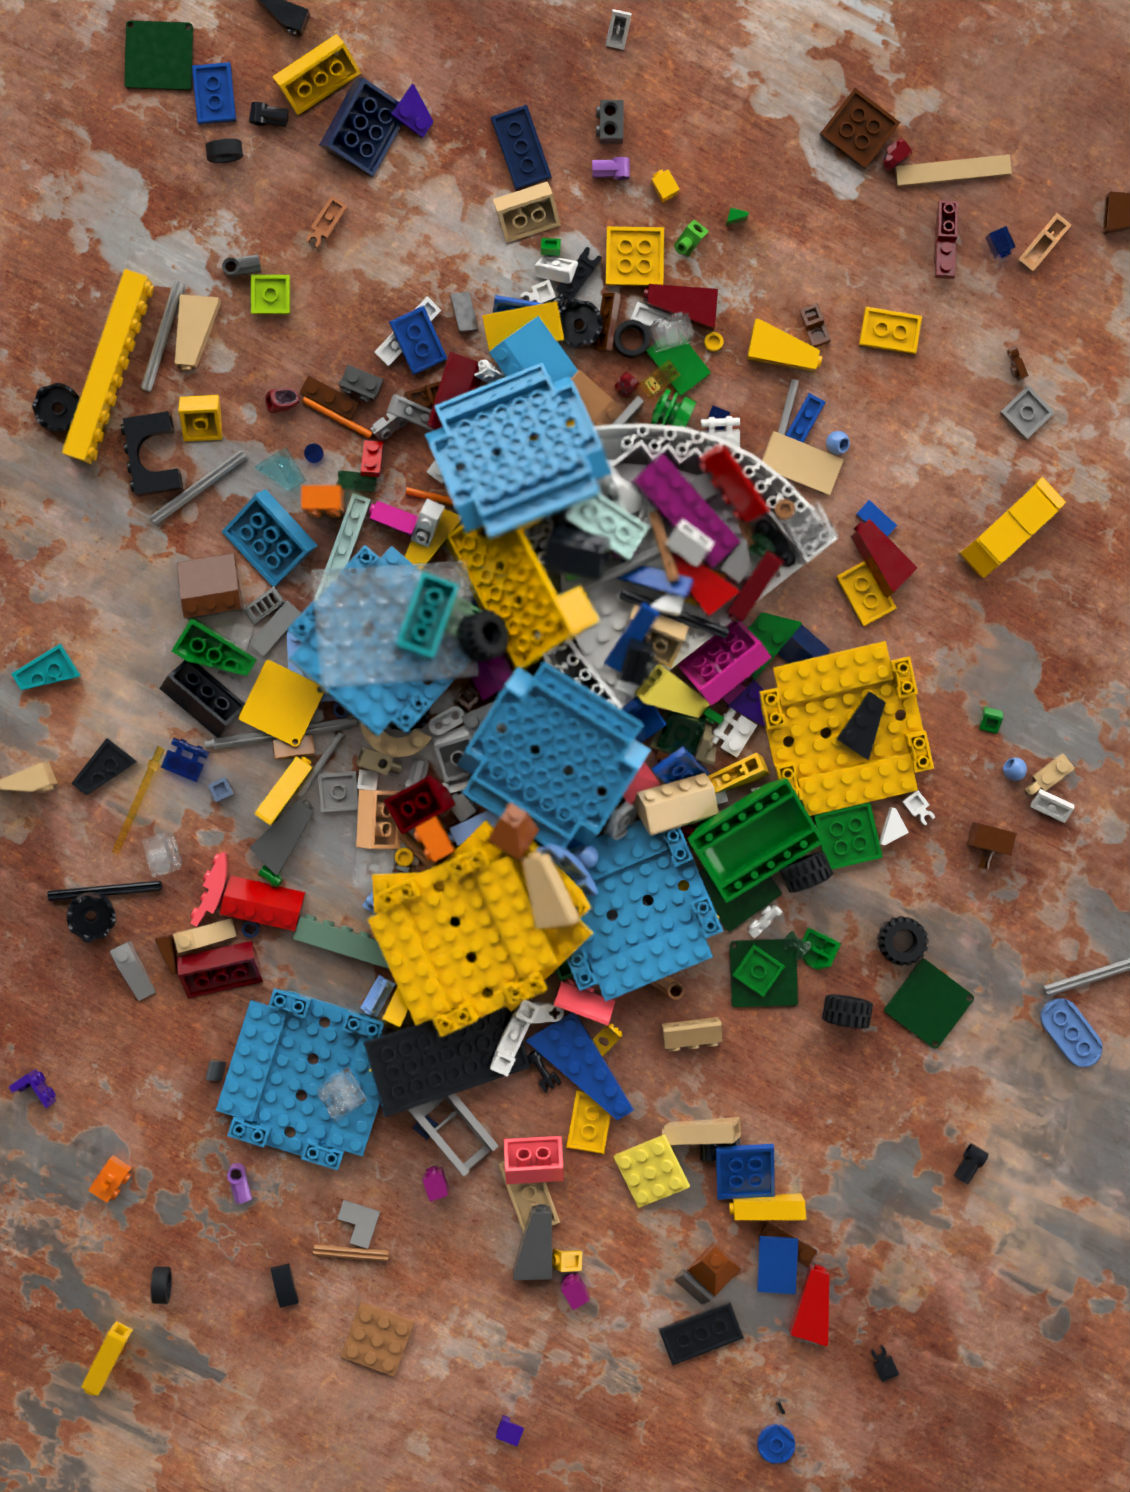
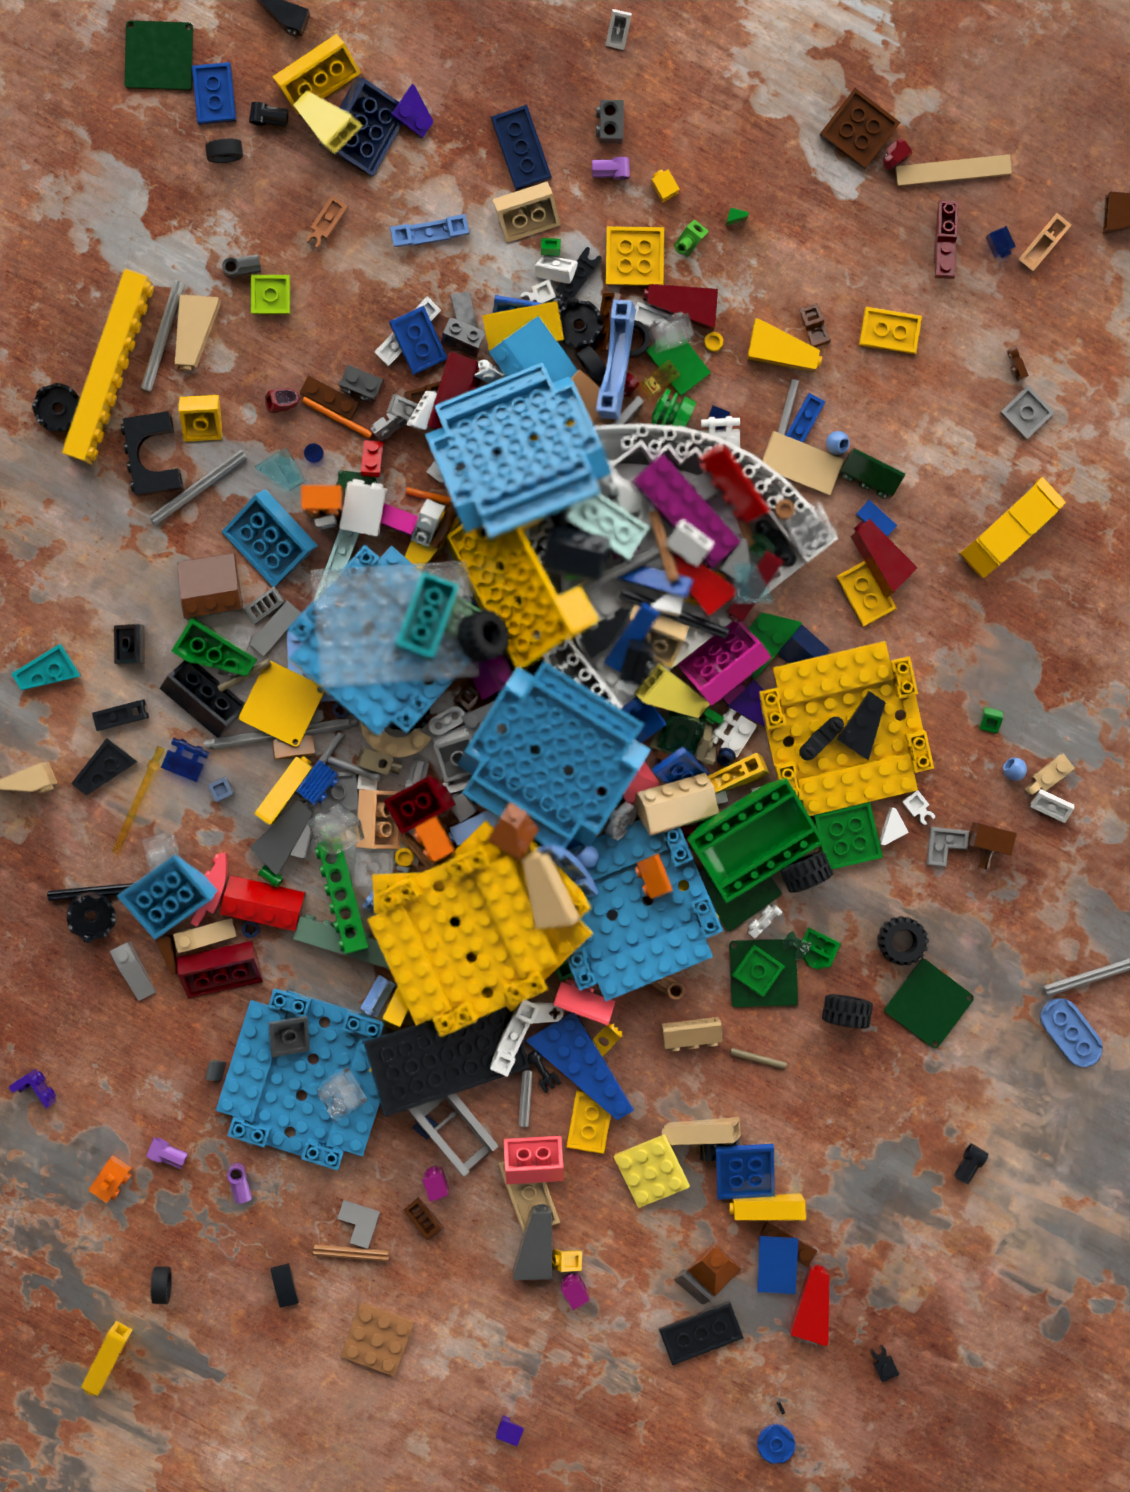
(119, 715): none -> black plate
(129, 644): none -> black slope
(162, 1152): none -> medium lavender piece
(167, 895): none -> dark azure slope
(239, 678): none -> dark tan bar
(288, 1036): none -> dark grey slope
(303, 843): none -> light grey slope
(317, 782): none -> blue brick
(326, 522): none -> white tile
(328, 122): none -> light yellow slope
(336, 829): none -> clear brick
(354, 768): none -> light grey bar
(358, 942): none -> green brick
(363, 507): none -> white panel
(421, 414): none -> white slope
(428, 1214): none -> reddish brown slope
(430, 231): none -> medium blue slope
(444, 526): none -> reddish brown pin
(463, 337): none -> dark grey bracket
(525, 1098): none -> light grey axle
(592, 363): none -> black tyre
(600, 638): none -> black slope
(613, 385): none -> medium blue arch
(654, 876): none -> orange slope
(726, 757): none -> dark blue bush
(750, 585): none -> clear light blue wing
(758, 1058): none -> dark tan bar
(821, 738): none -> black piece
(871, 473): none -> dark green slope
(940, 840): none -> light grey tile

